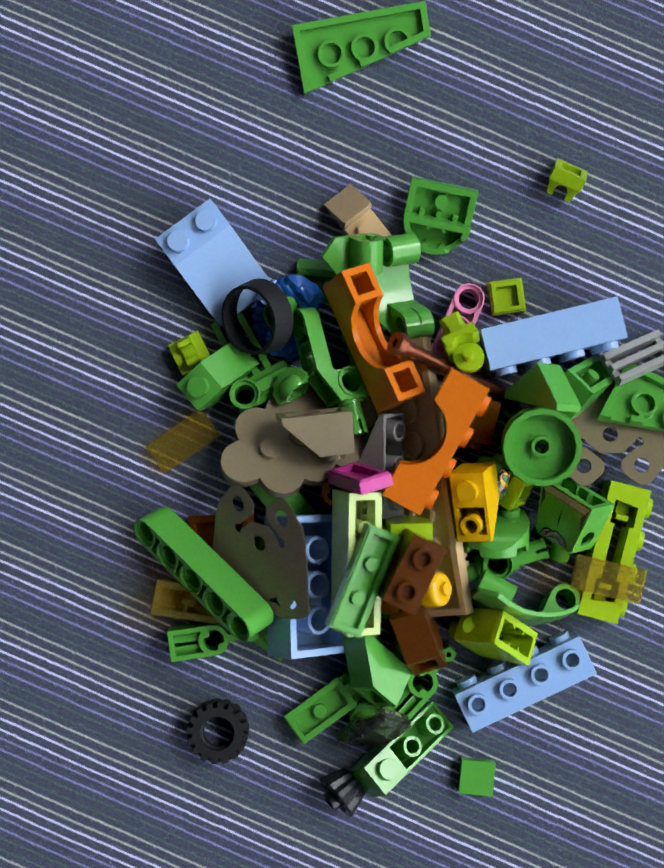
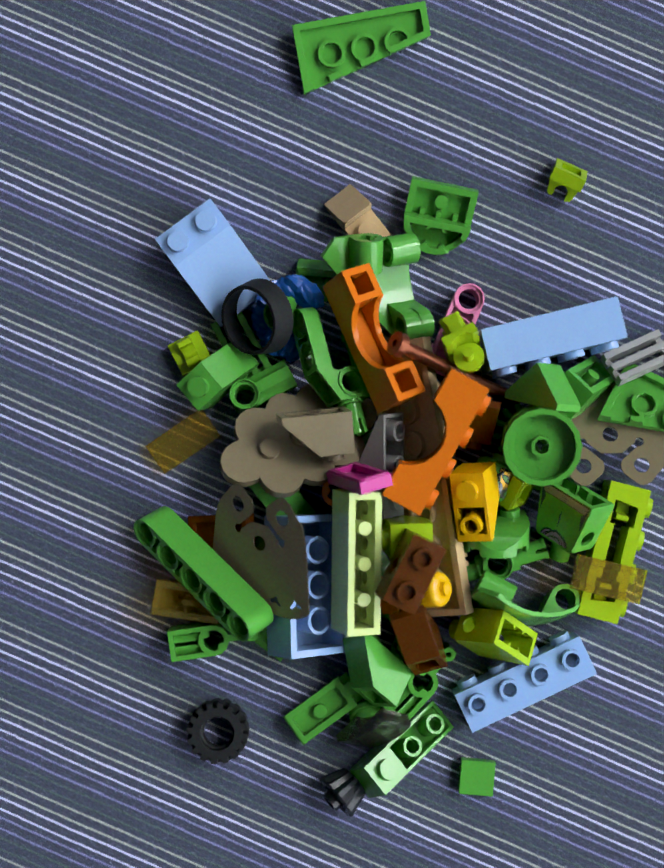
(290, 385): bright green piece -> none
(362, 580): bright green tile -> none
(506, 297): lime tile -> none

